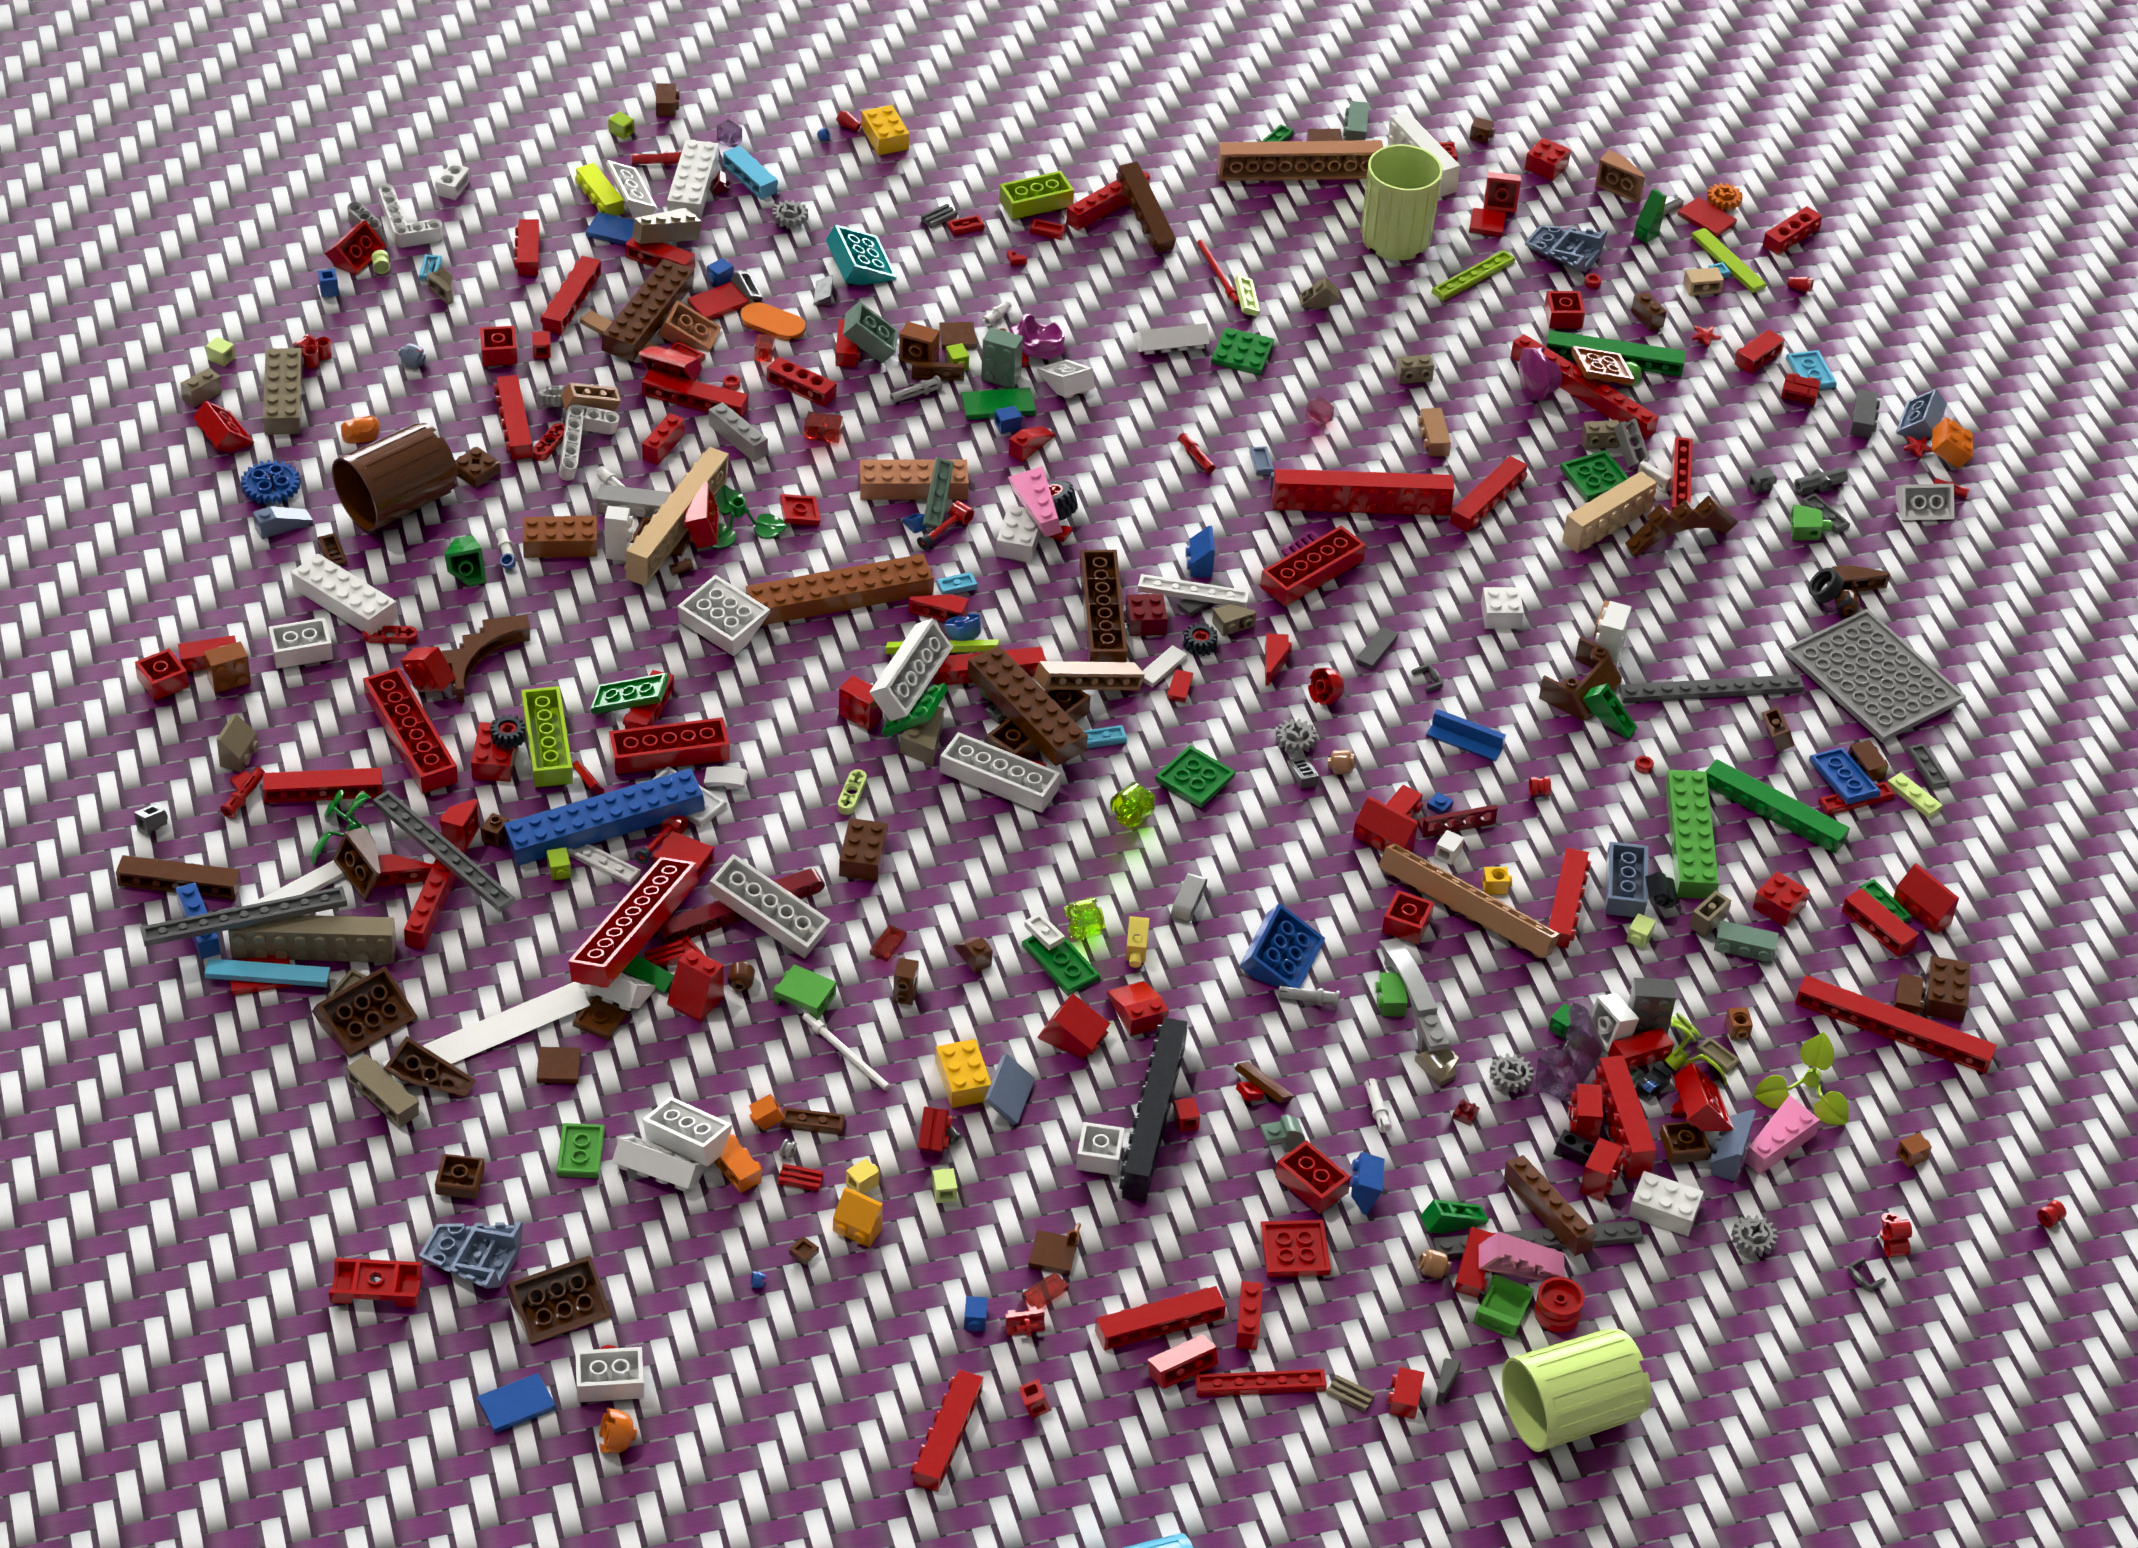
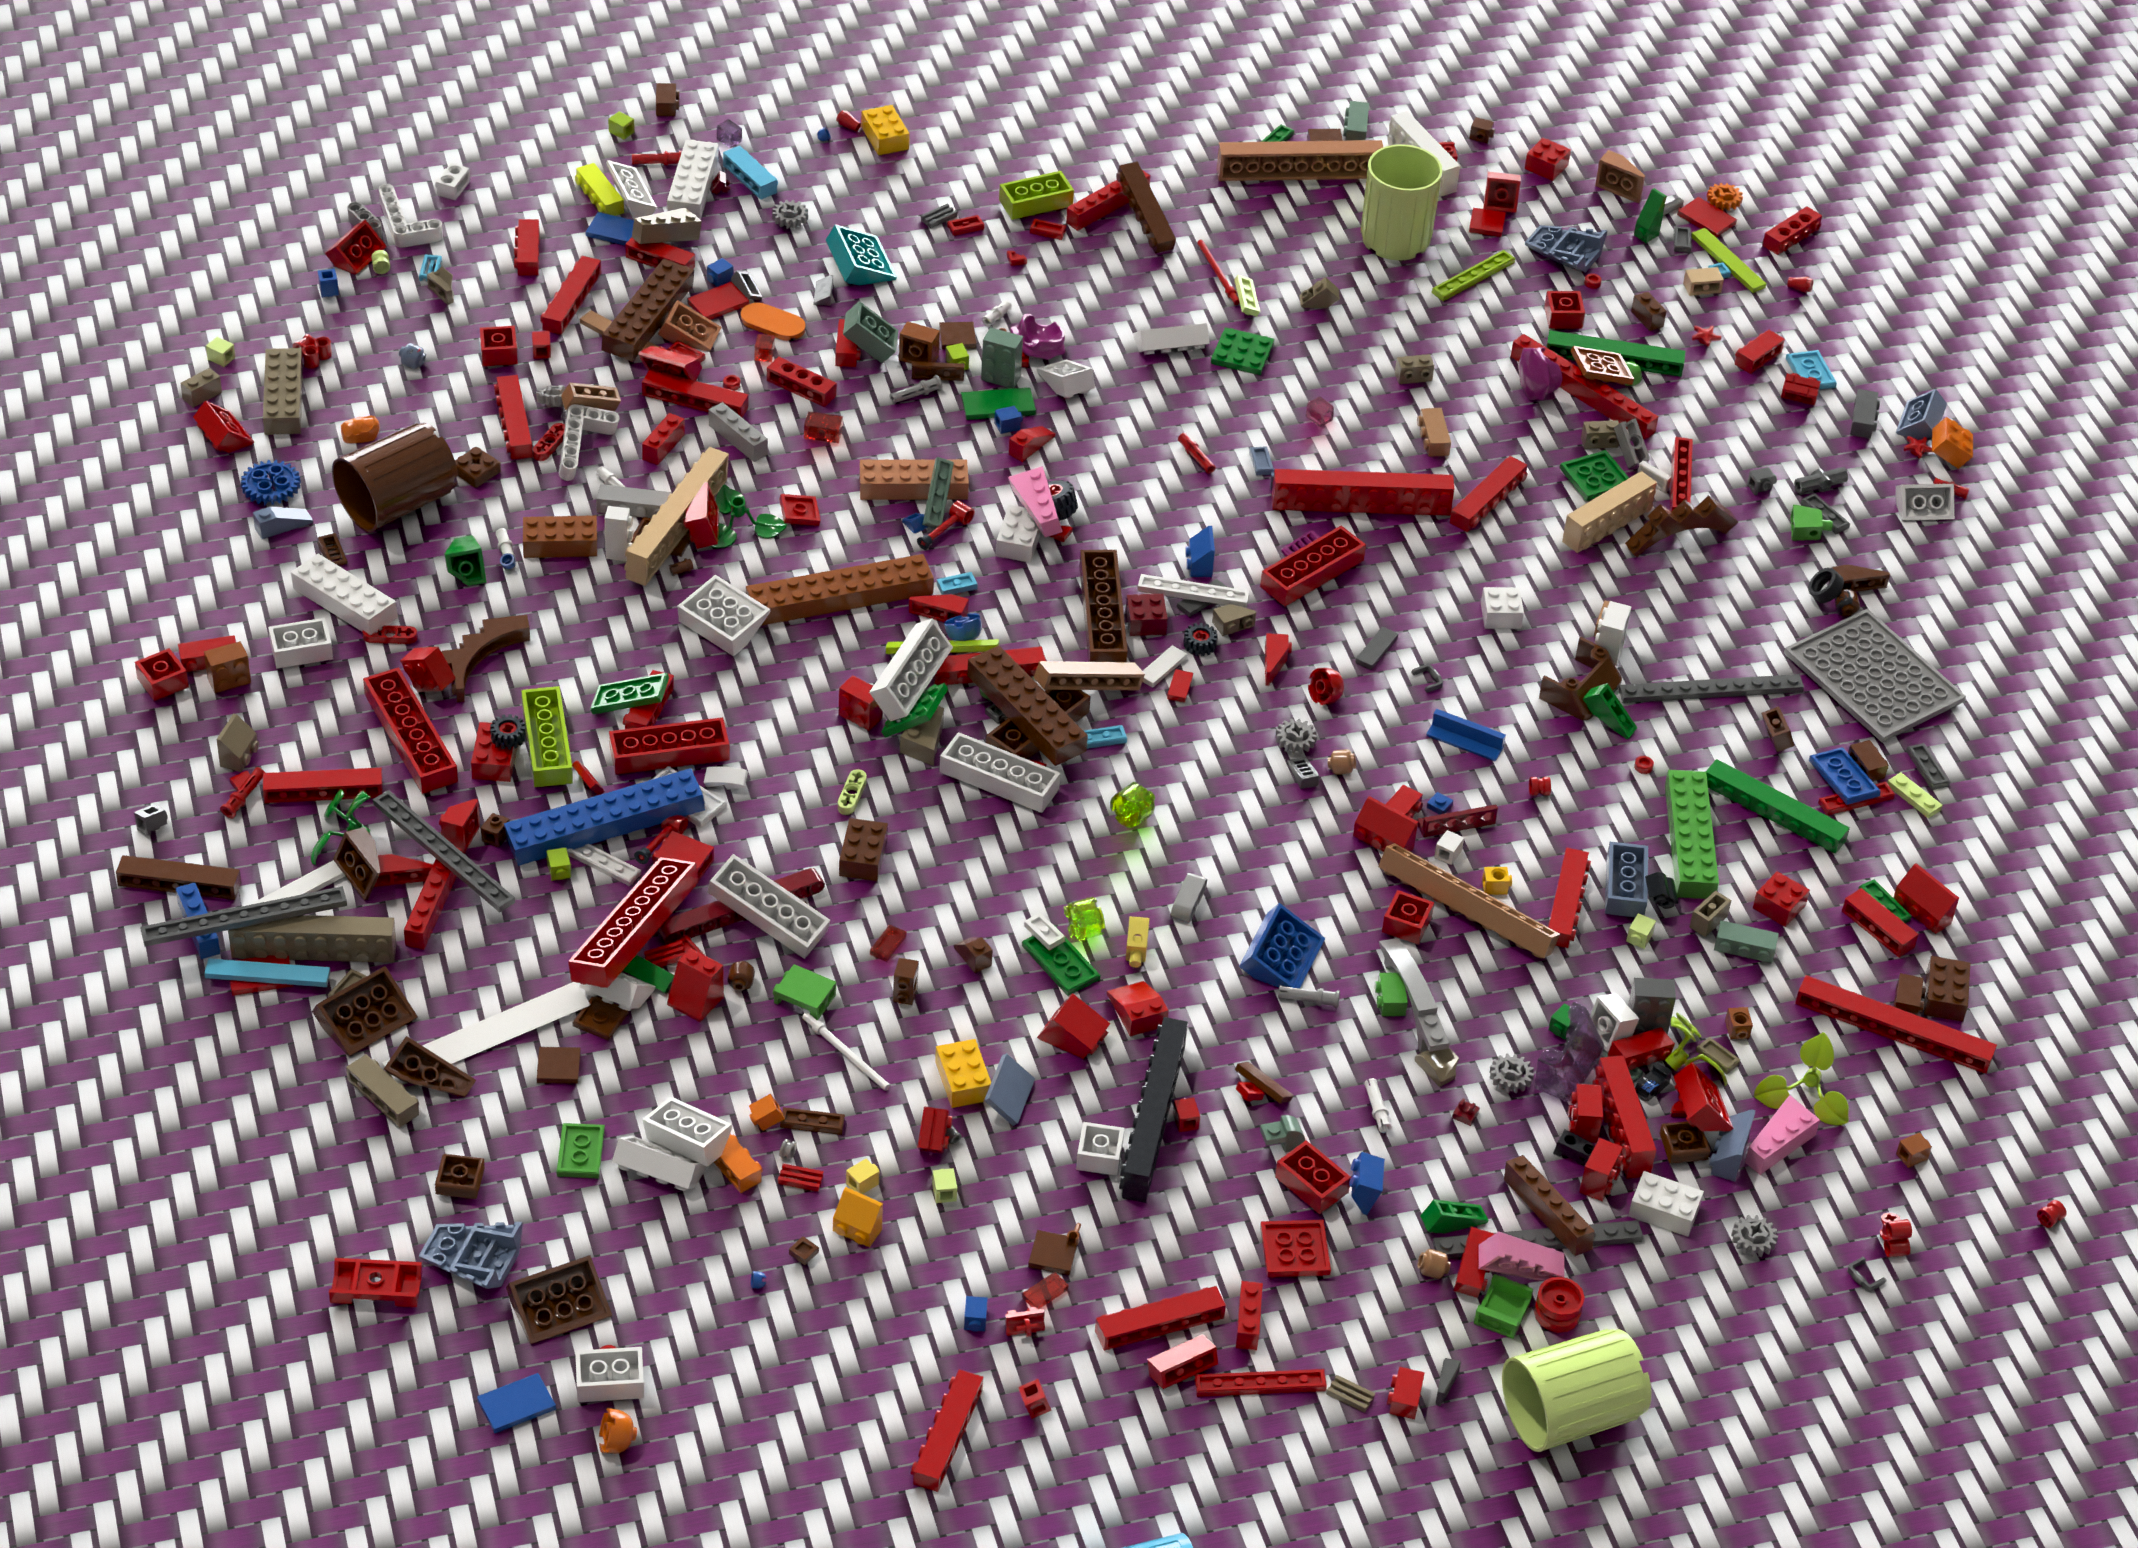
(1195, 776): green plate -> none
(1682, 239): none -> dark grey tile

